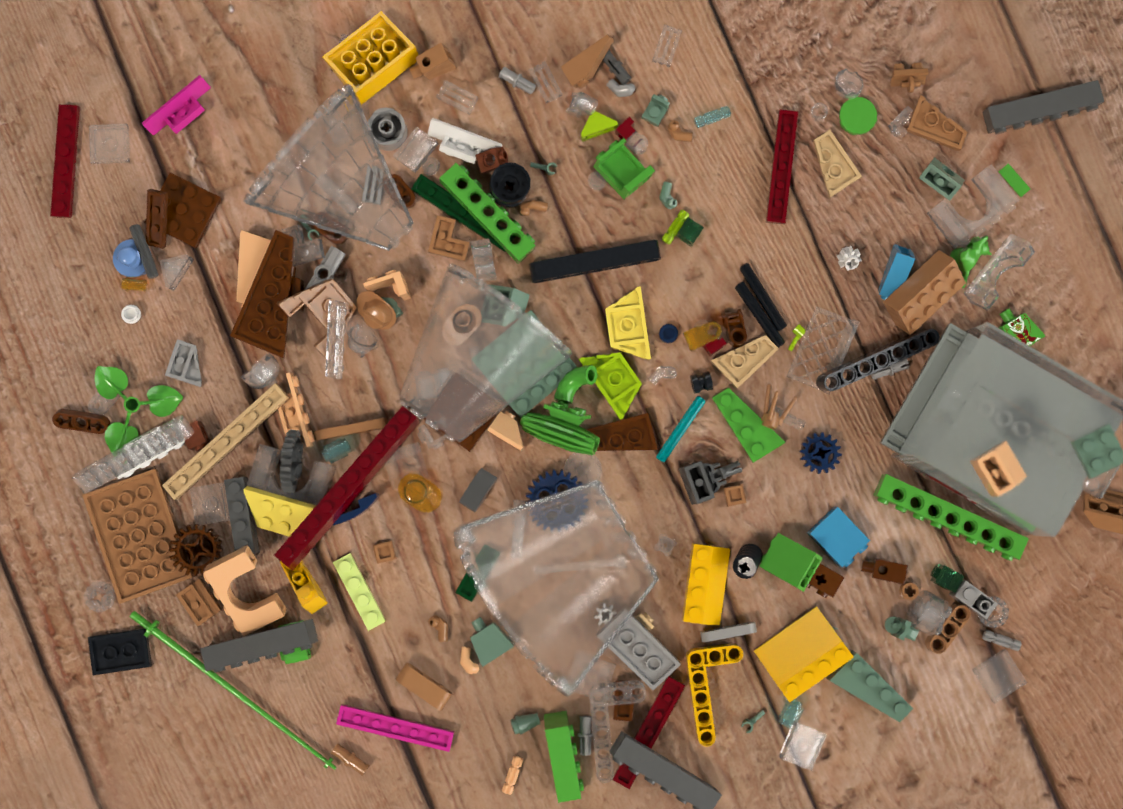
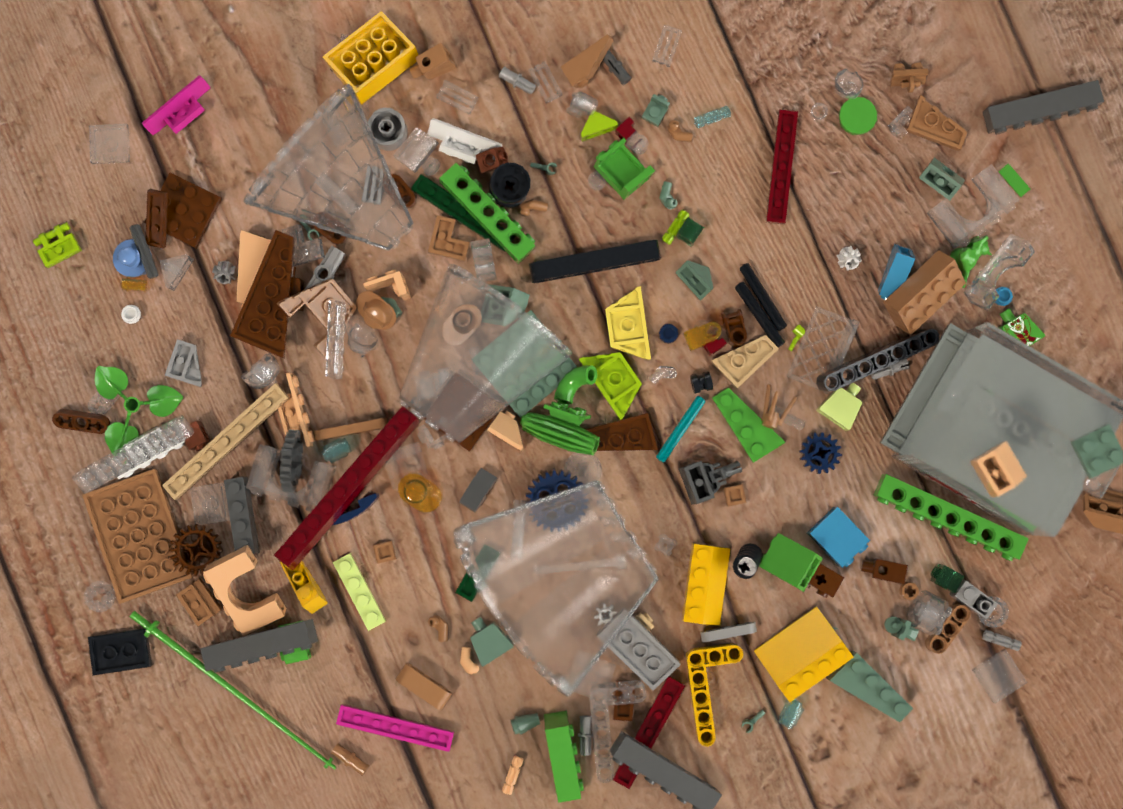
(58, 250): none -> lime plate
(65, 161): dark red plate -> none
(224, 272): none -> light grey gear
(275, 511): light yellow wing -> none
(621, 90): light grey arm -> none
(696, 278): none -> sand green slope
(802, 745): clear tile -> none
(835, 164): tan wing -> none
(842, 406): none -> yellowish green torso
(1005, 296): none -> dark azure plate

